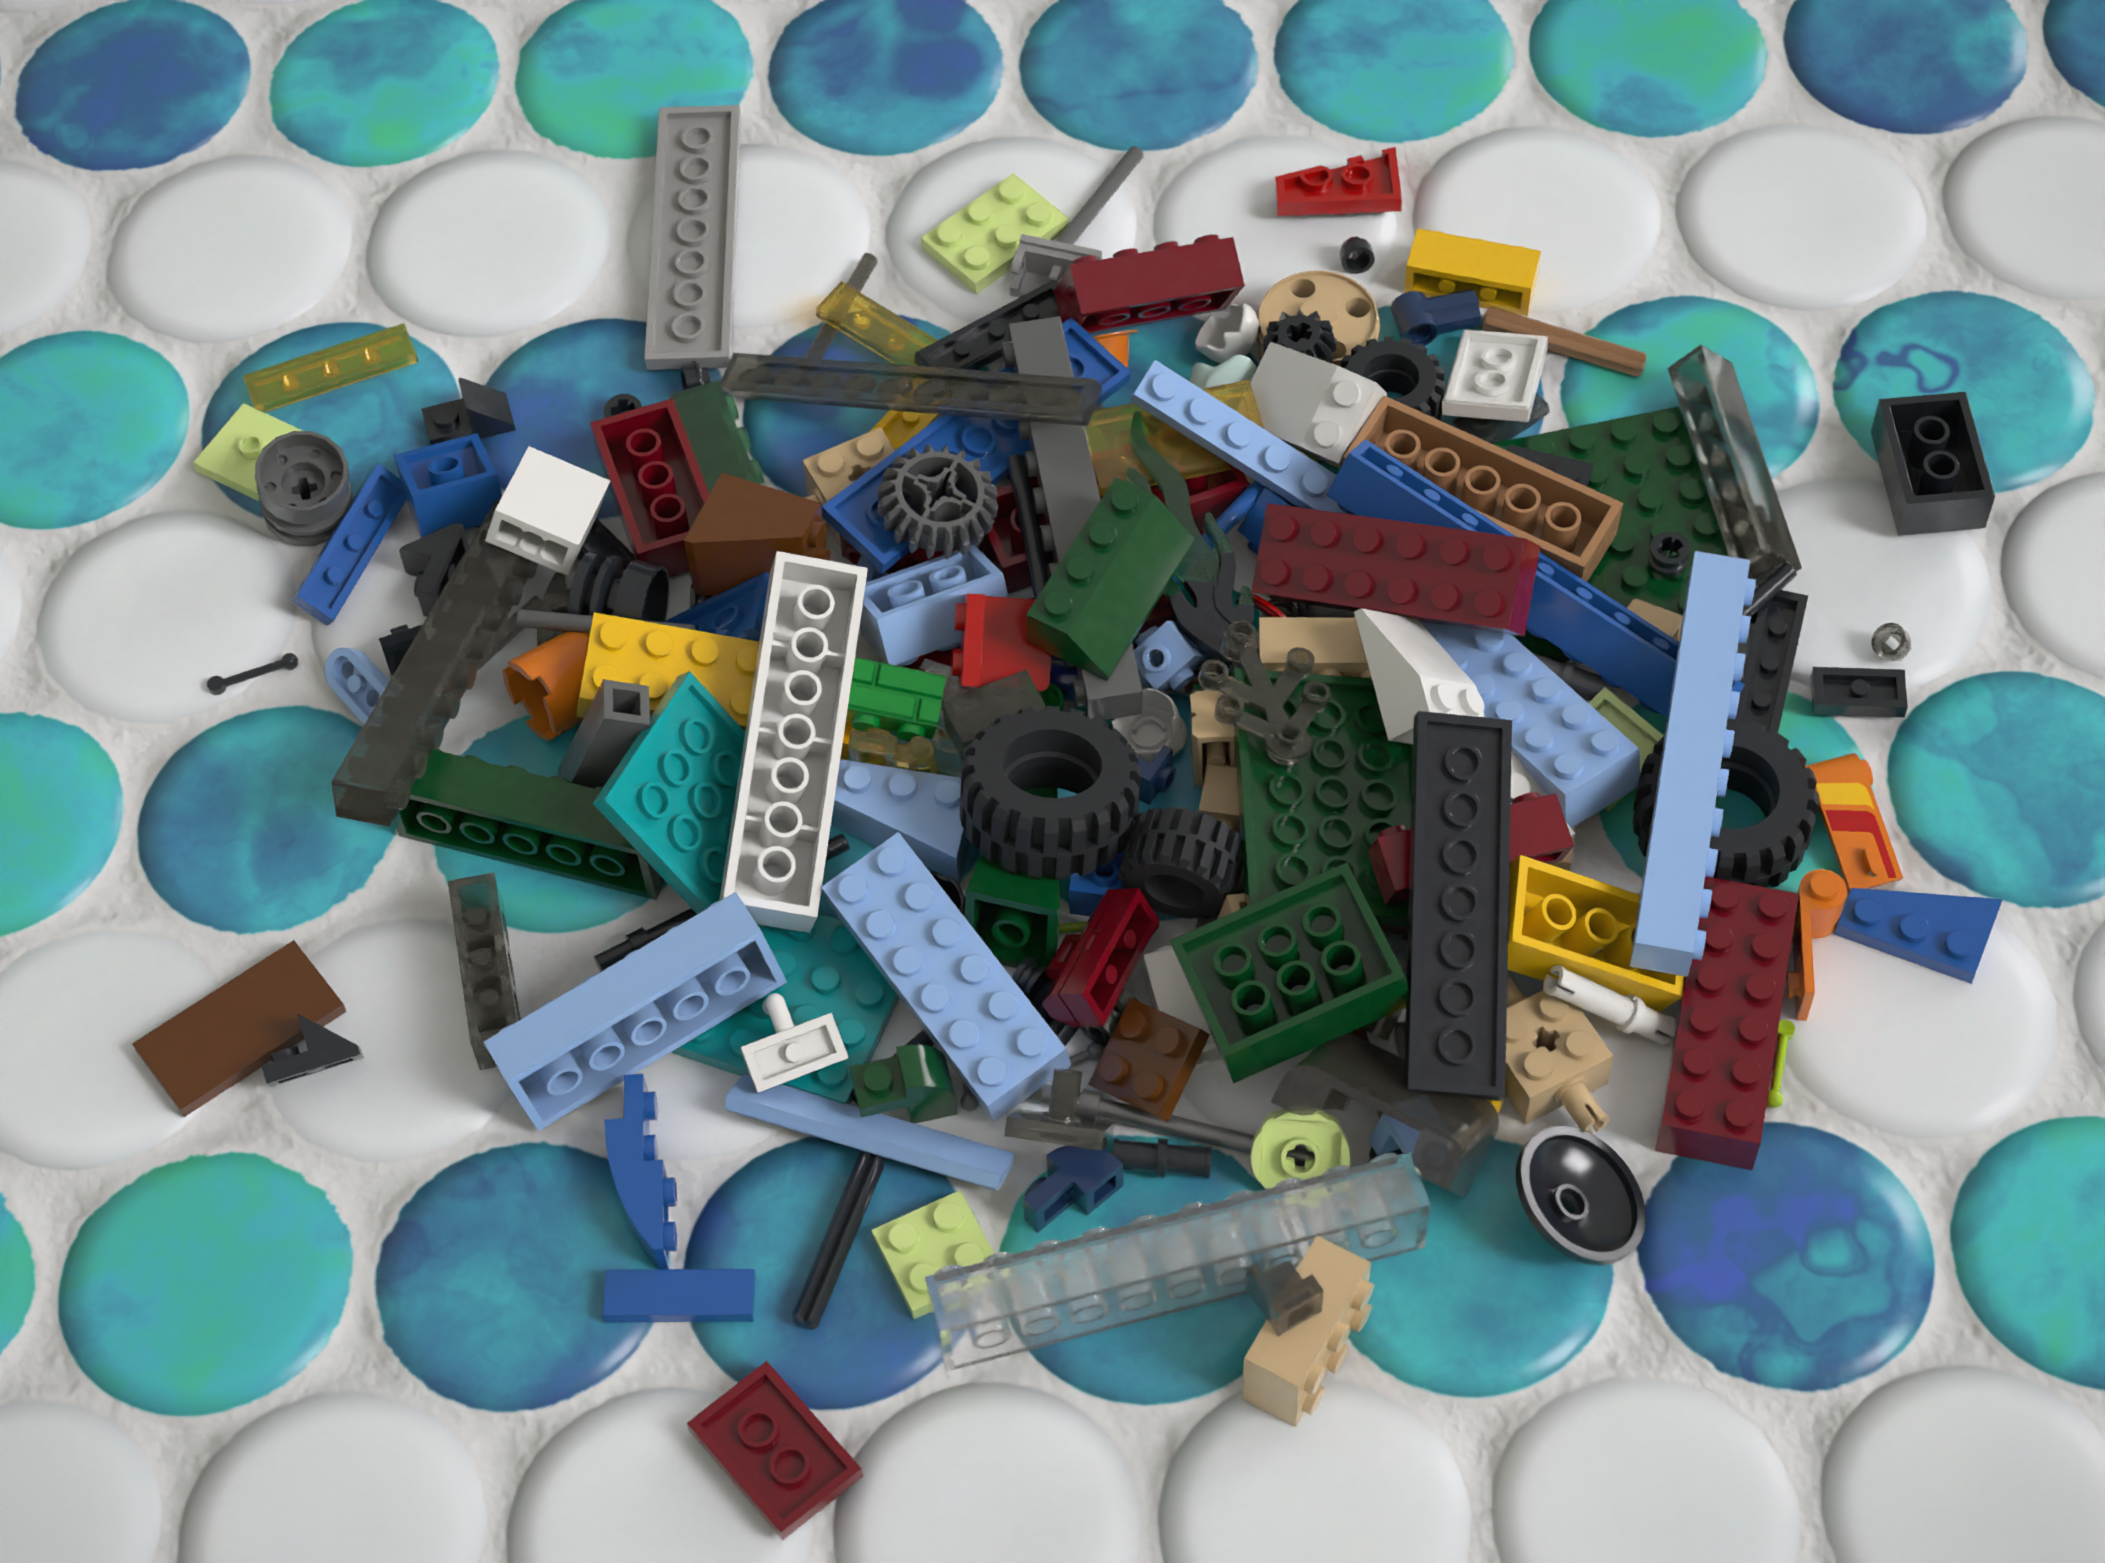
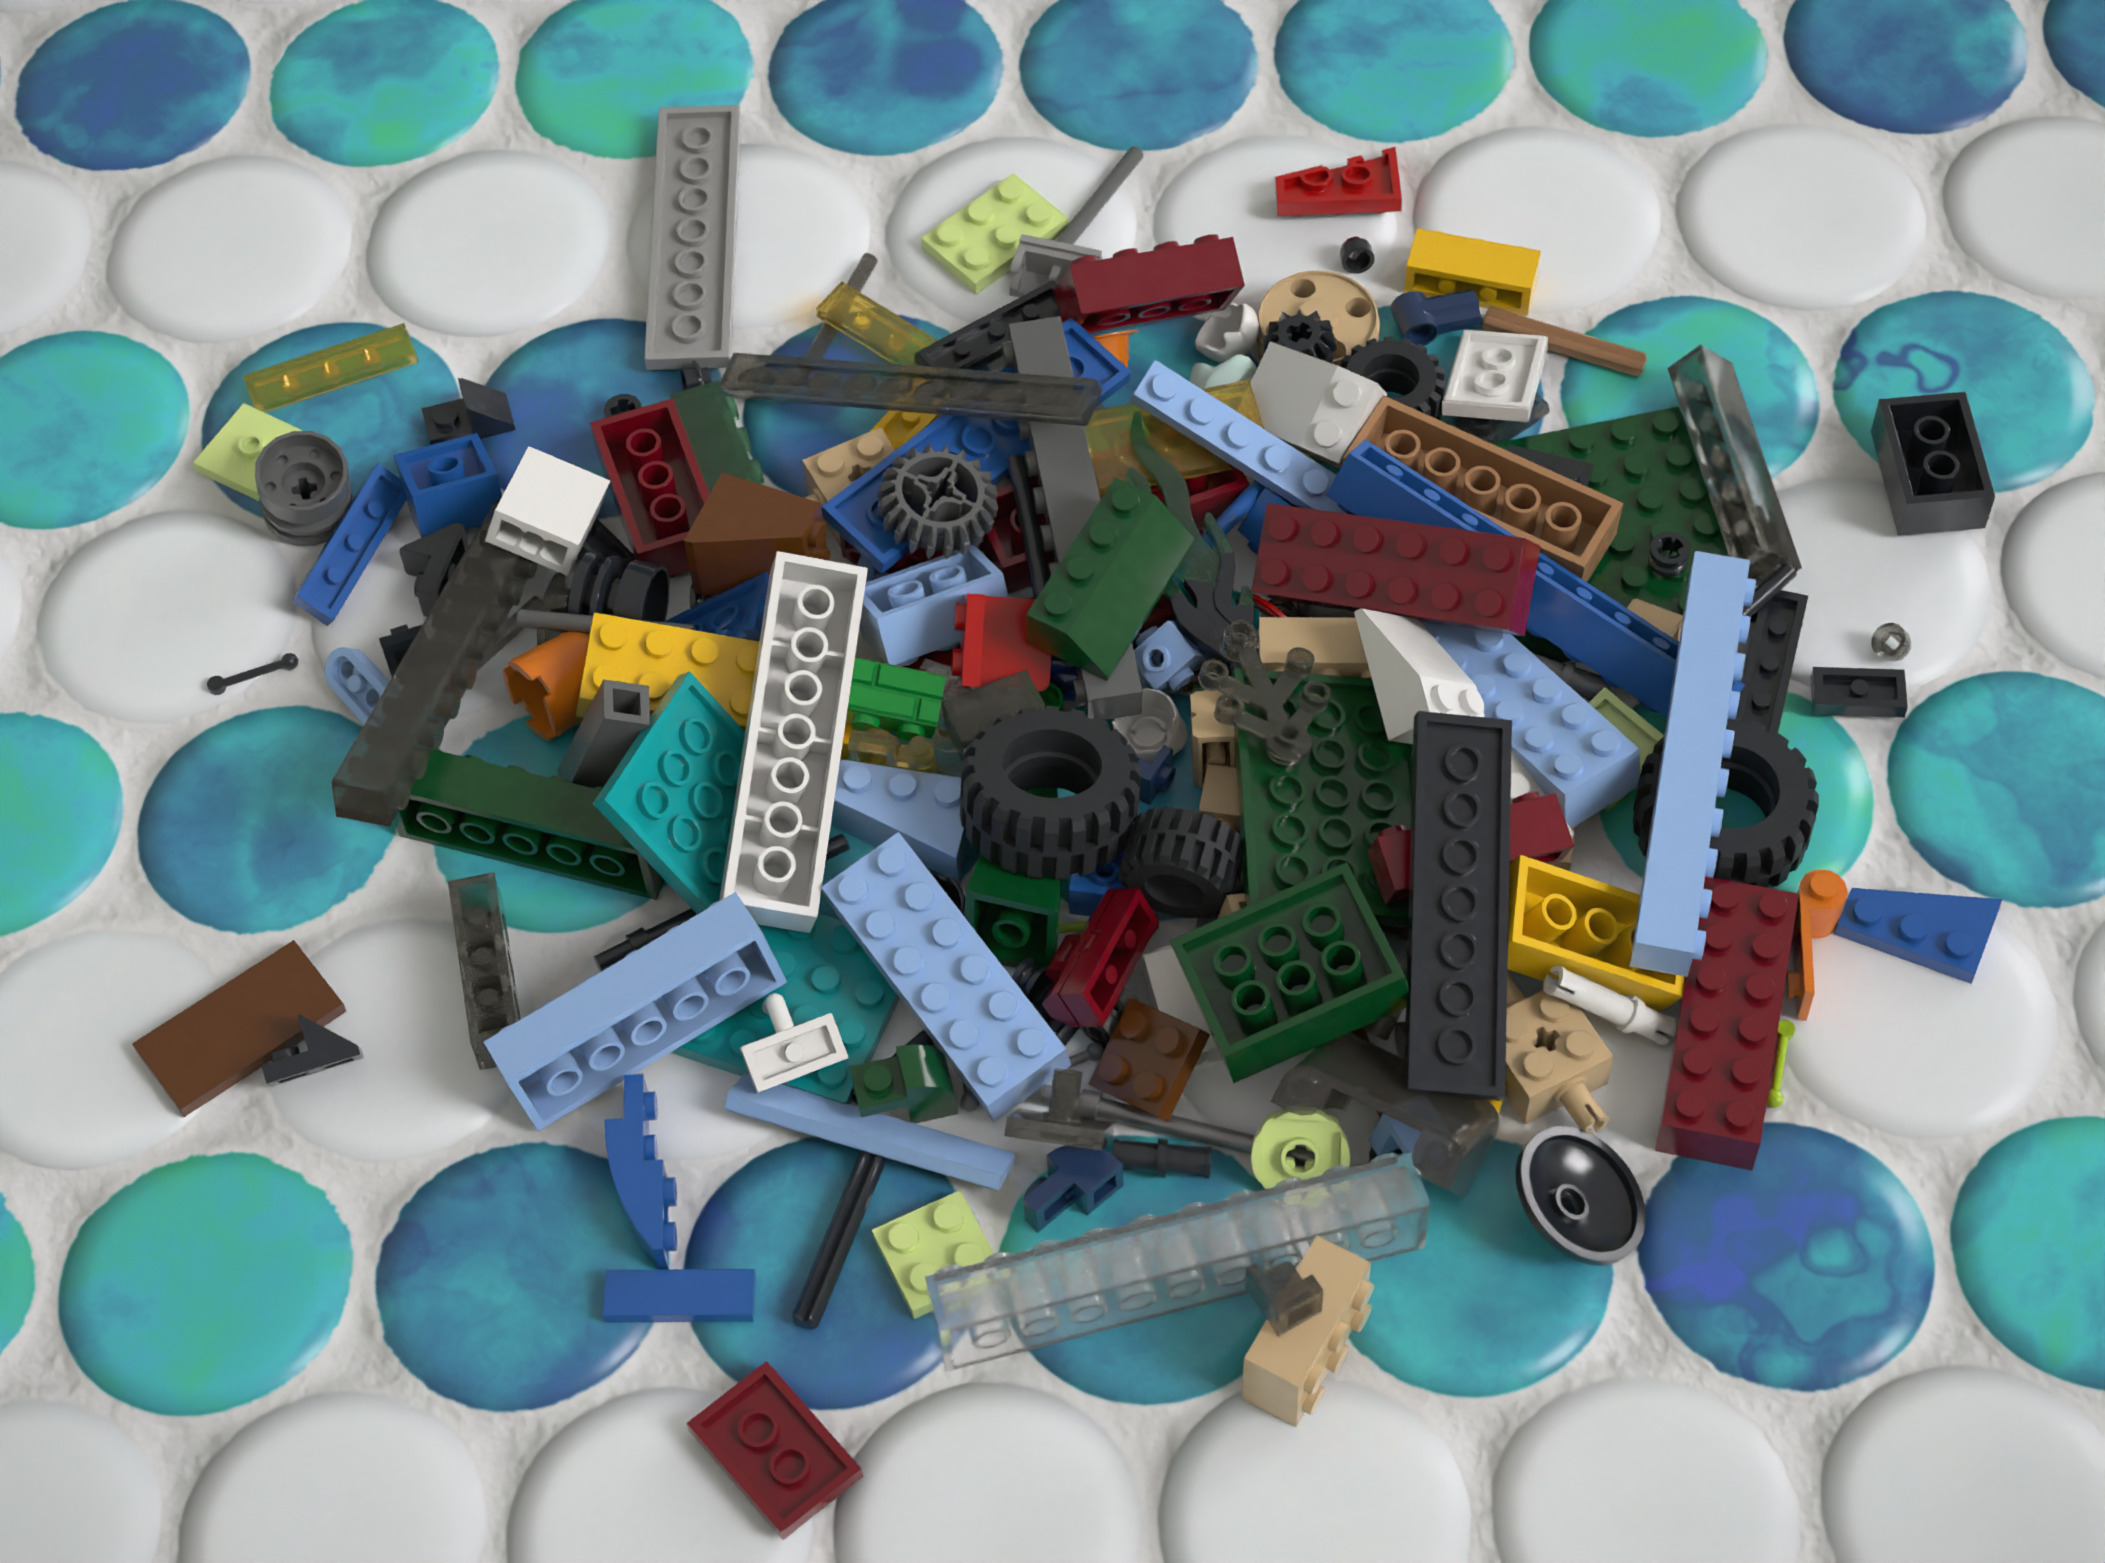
(1855, 822): orange door -> none

